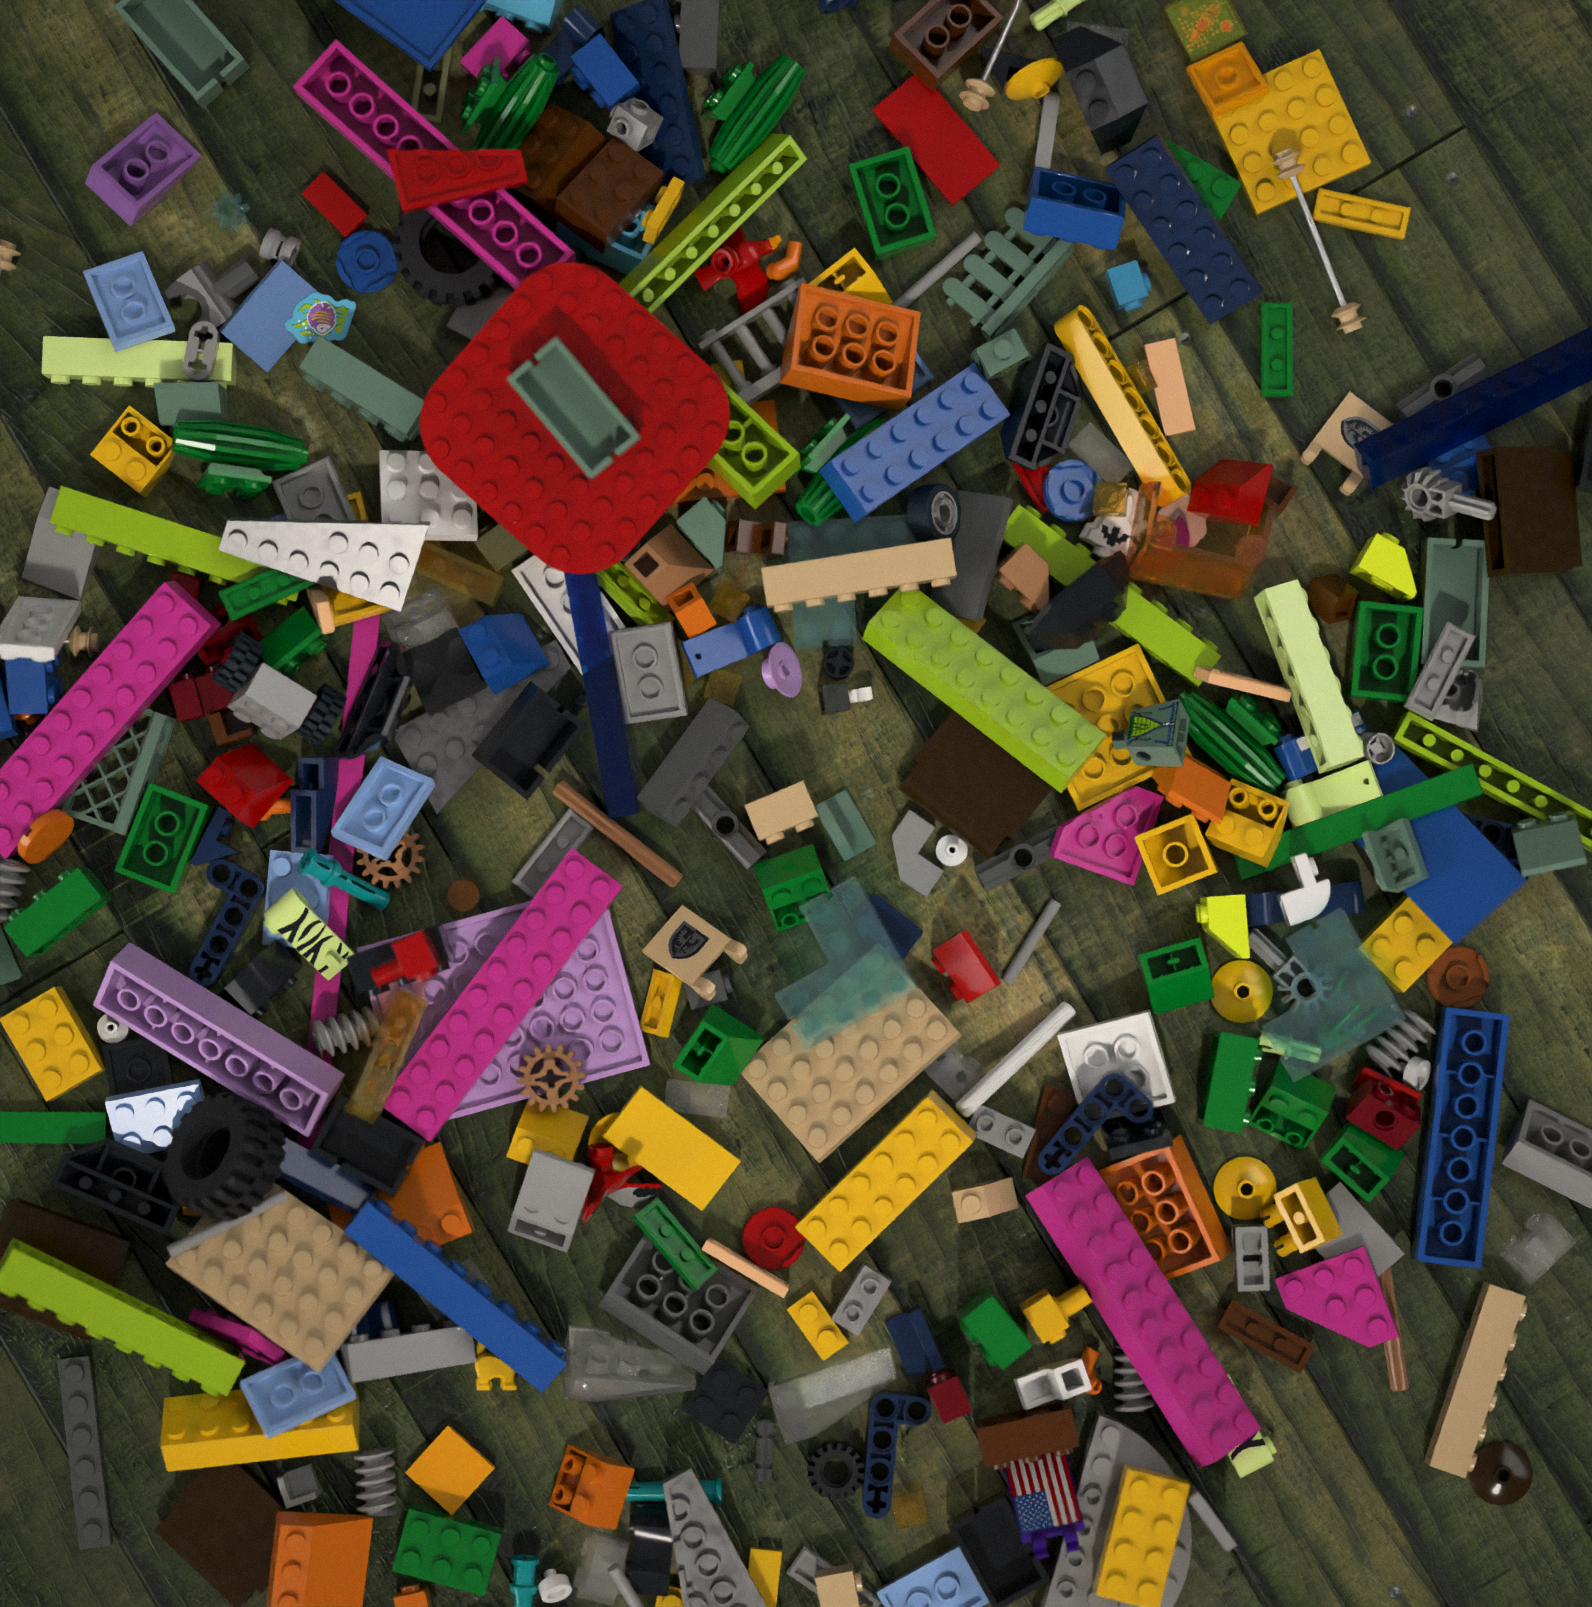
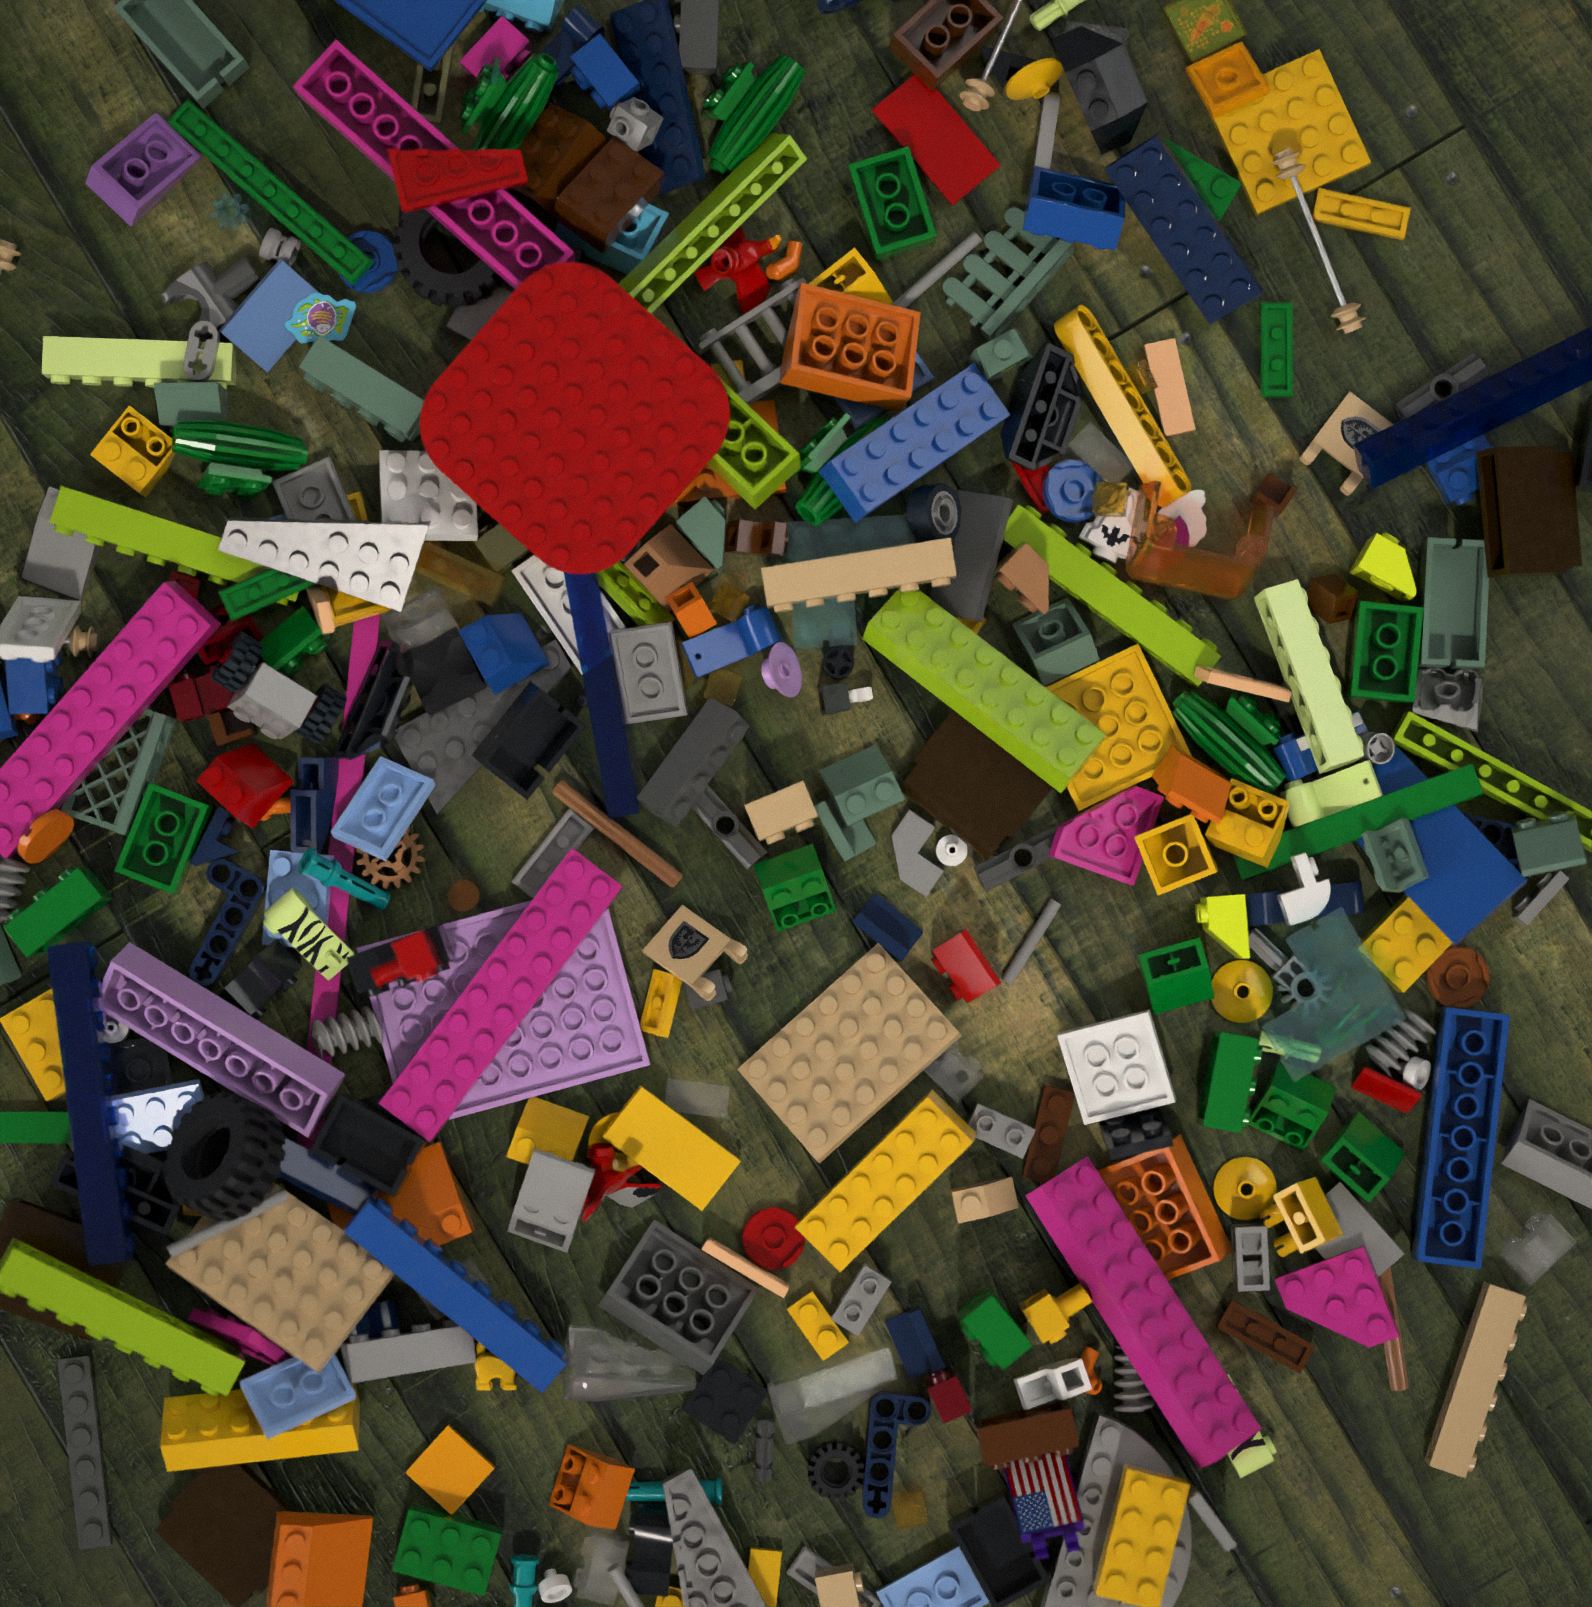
(90, 1103): none -> clear blue brick
(129, 301): light blue plate -> none
(270, 192): none -> green tile
(299, 1485): light grey panel -> none
(335, 205): red tile -> none
(375, 1482): light grey piece -> none
(385, 1056): clear yellow brick -> none
(550, 1062): medium nougat gear -> none
(574, 408): sand green piece -> none
(656, 219): yellow plate -> none
(675, 1243): green tile -> none
(717, 1048): green slope -> none
(861, 785): none -> sand green slope
(862, 968): clear light blue piece -> none
(1015, 1059): white axle -> none
(1082, 607): black wedge -> none
(1089, 1125): dark blue beam -> none
(1128, 286): dark azure brick -> none
(1156, 735): sand green torso -> none
(1231, 492): red slope -> none
(1367, 1108): dark red brick -> none
(1438, 497): light grey gear -> none
(1439, 671): light grey tile -> none
(1492, 1459): dark brown dish -> none
(1531, 905): none -> light grey plate

